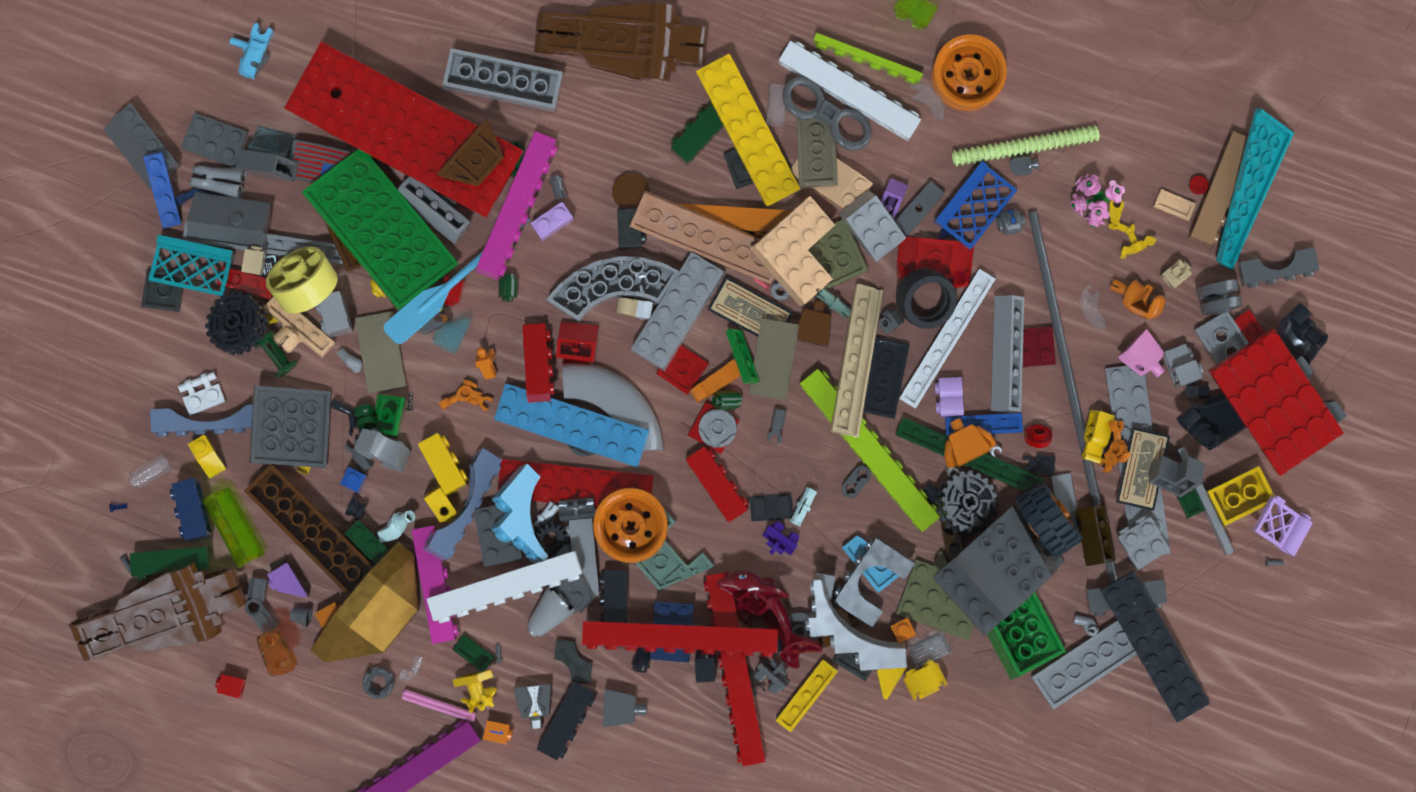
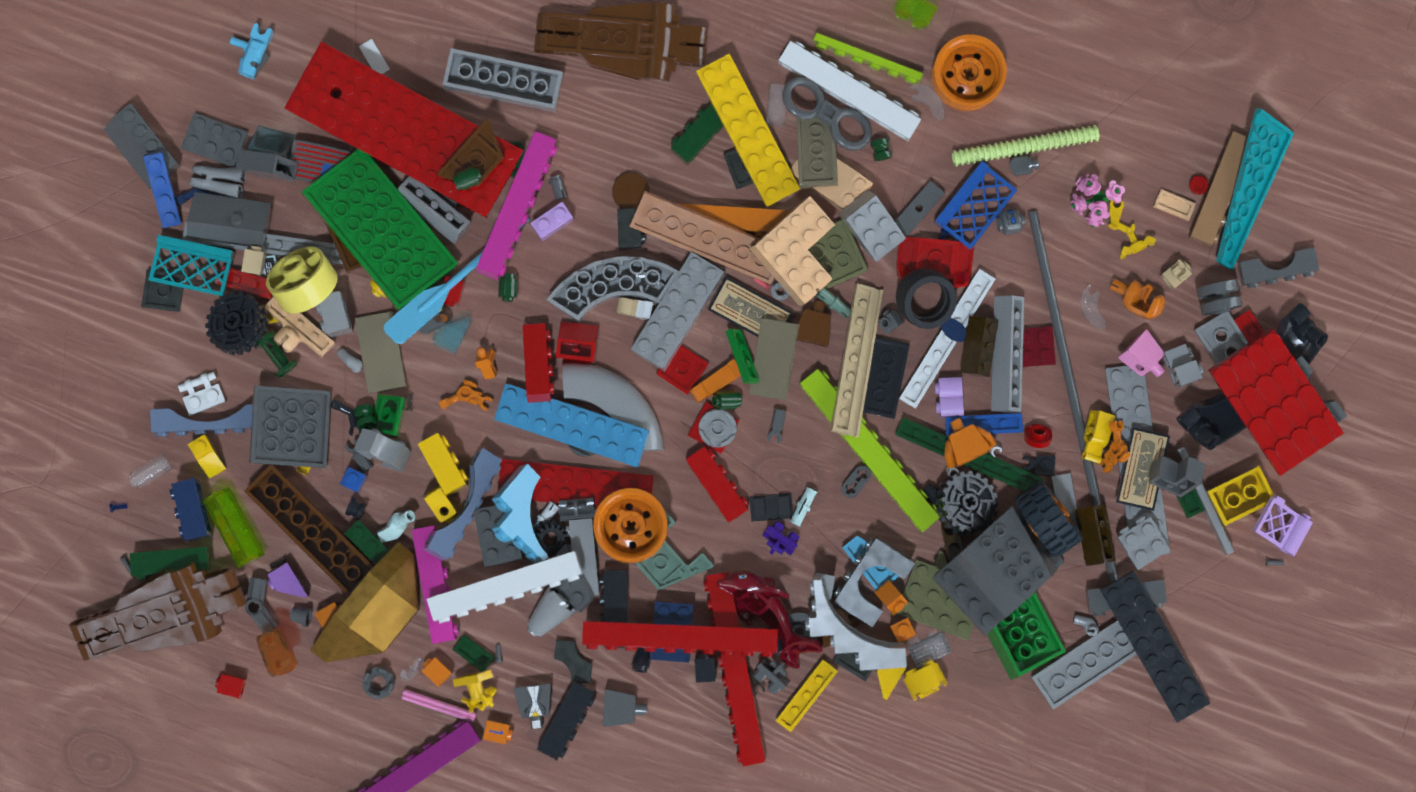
(374, 57): none -> white sticker
(436, 671): none -> orange brick
(467, 178): none -> dark green brick
(881, 149): none -> dark green wheel
(891, 597): none -> orange brick
(893, 196): medium lavender slope -> none
(954, 330): none -> dark blue sticker
(979, 346): none -> dark brown brick
(1197, 392): black piece -> none

